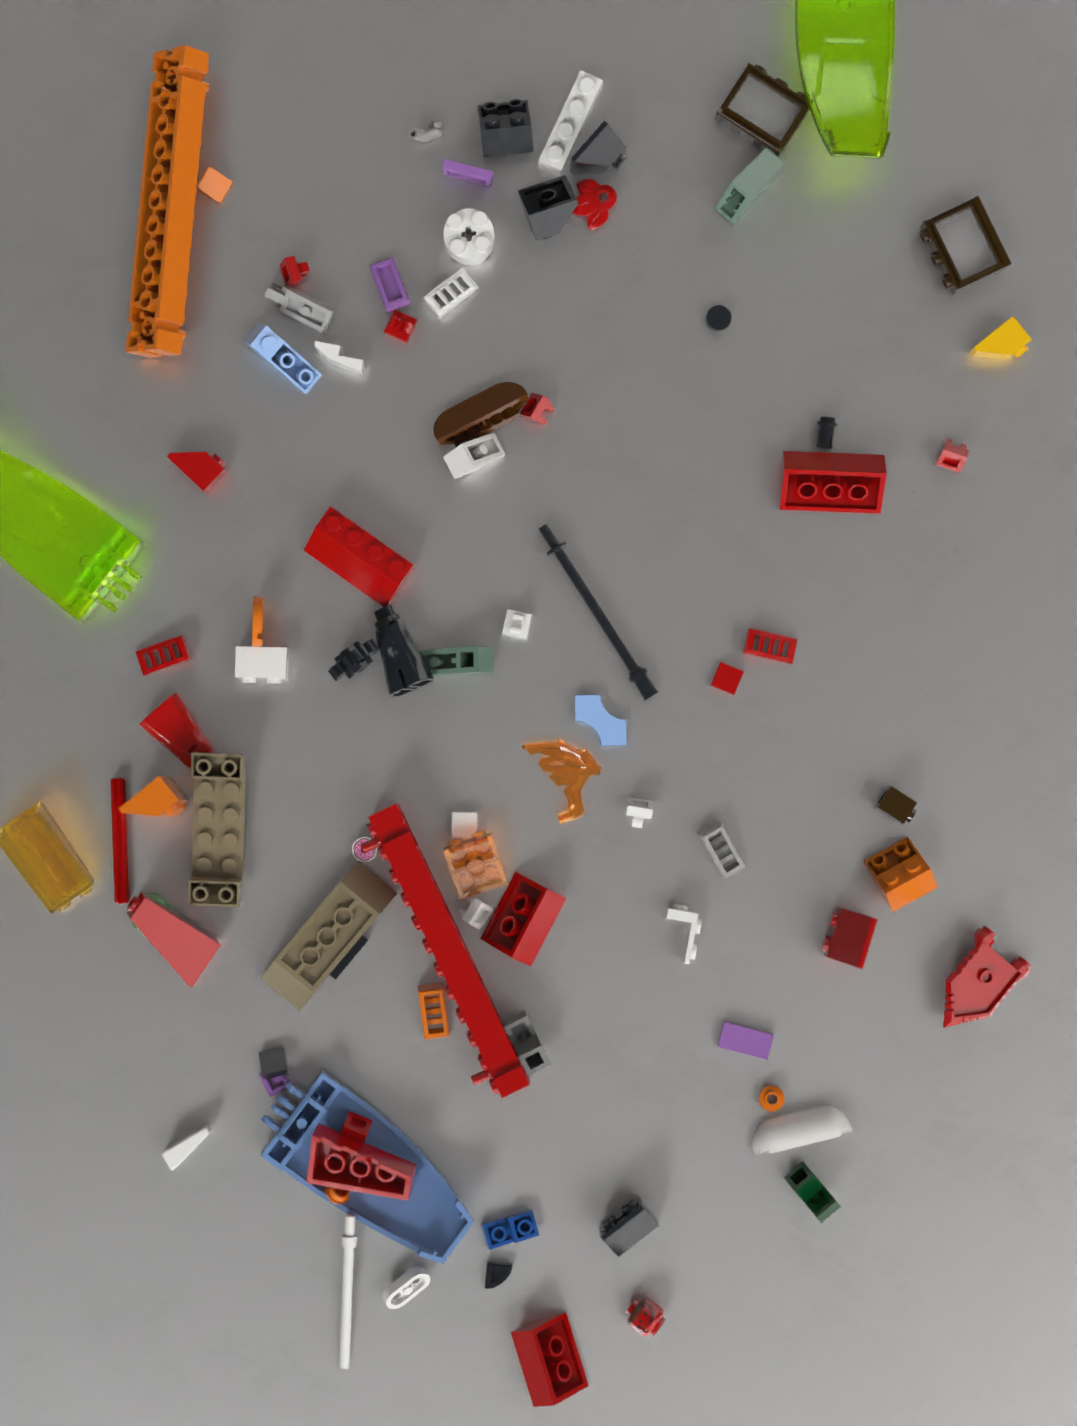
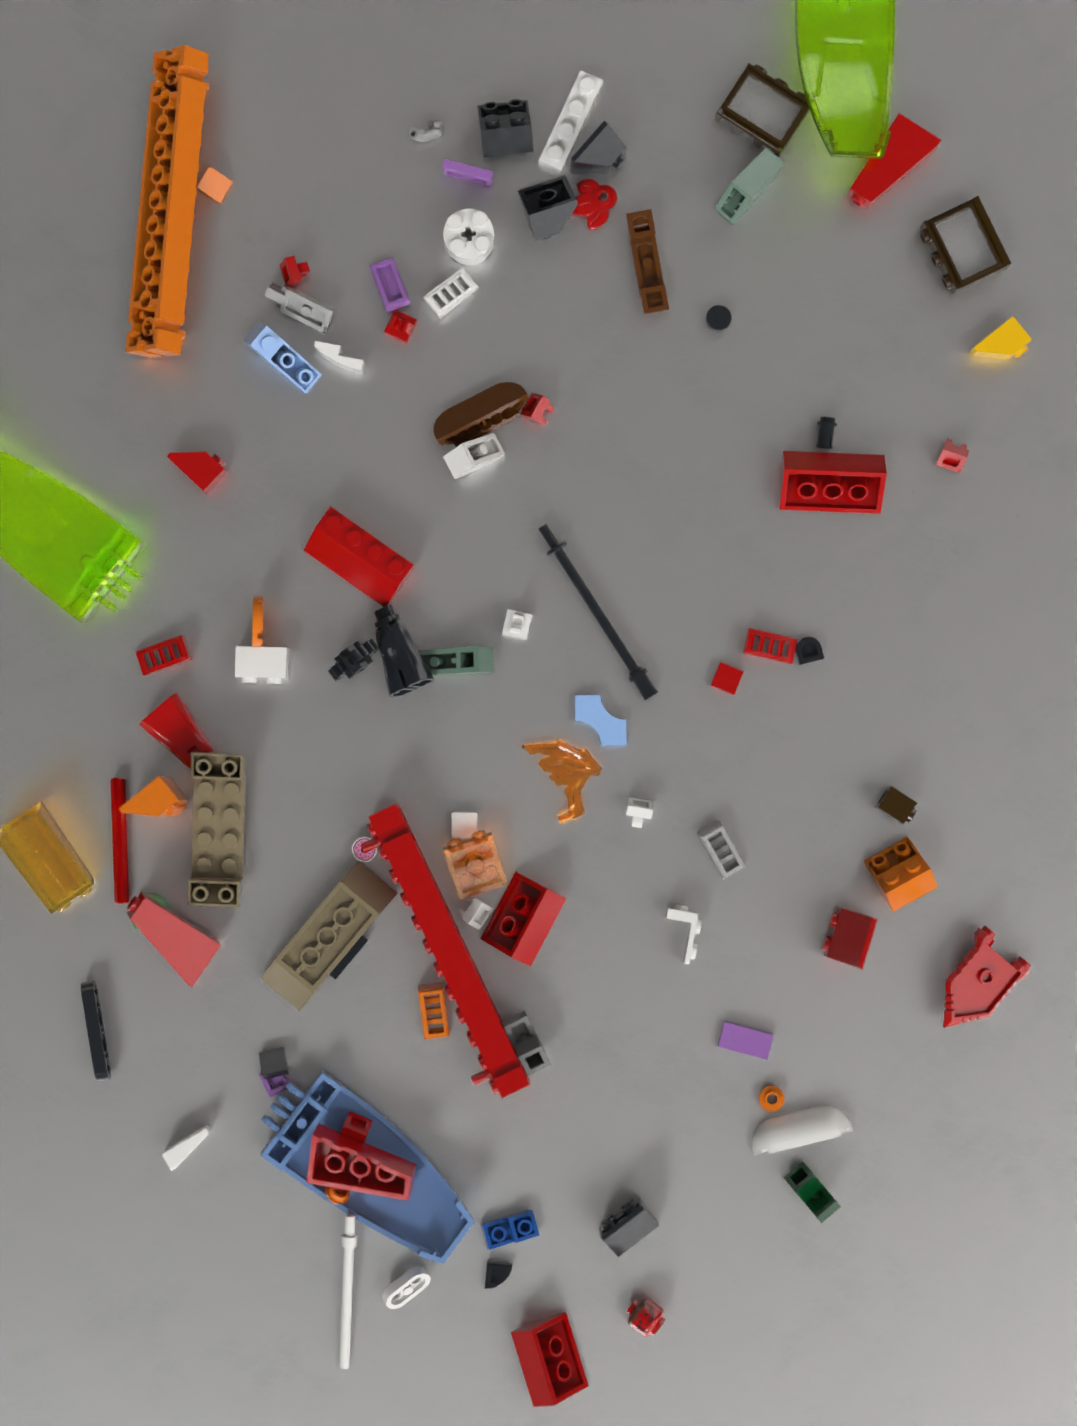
(95, 1031): none -> black beam
(647, 261): none -> reddish brown slope
(808, 650): none -> black tile
(905, 150): none -> red slope

